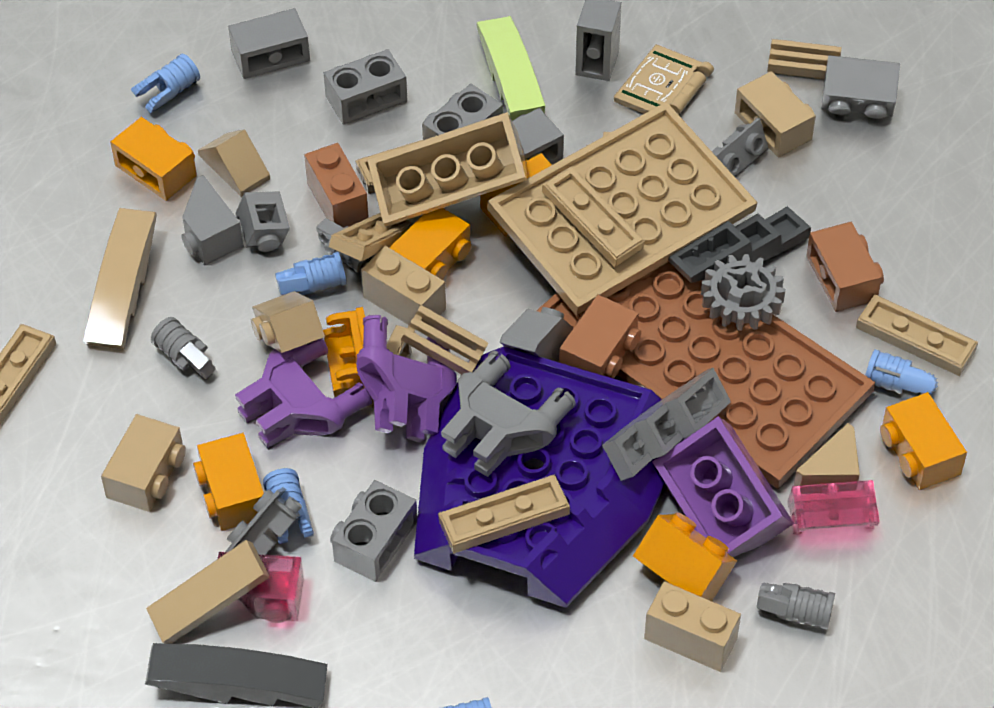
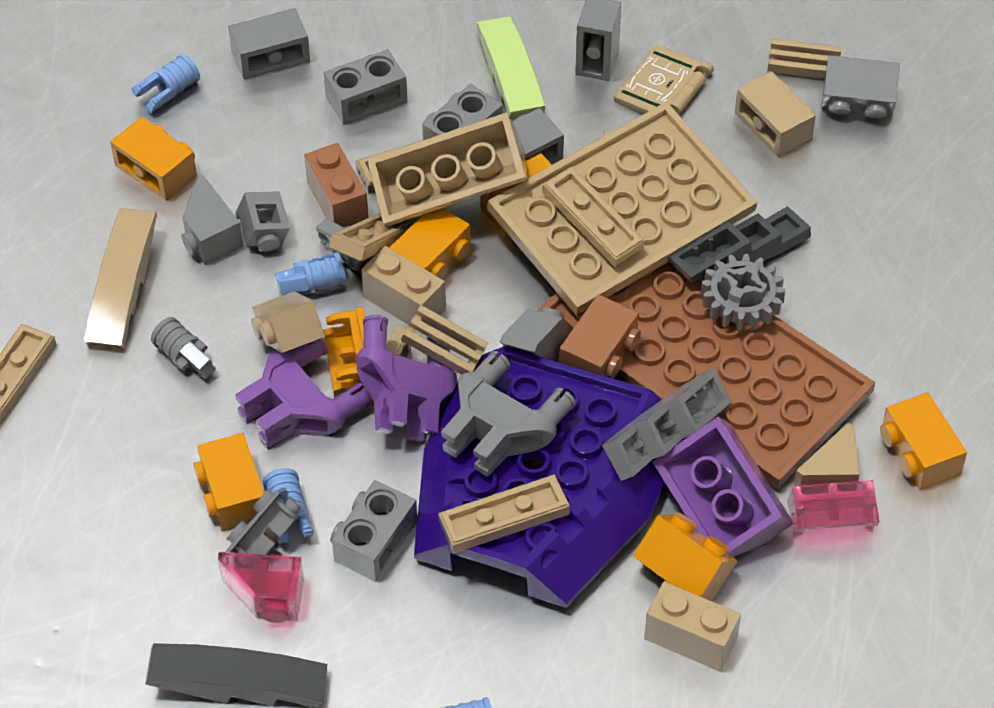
(143, 463): tan brick -> none
(207, 592): tan tile -> none
(236, 161): tan slope -> none
(742, 147): light grey hinge -> none
(797, 603): light grey hinge -> none
(844, 266): nougat brick -> none
(911, 378): light blue hinge -> none
(917, 335): tan tile -> none

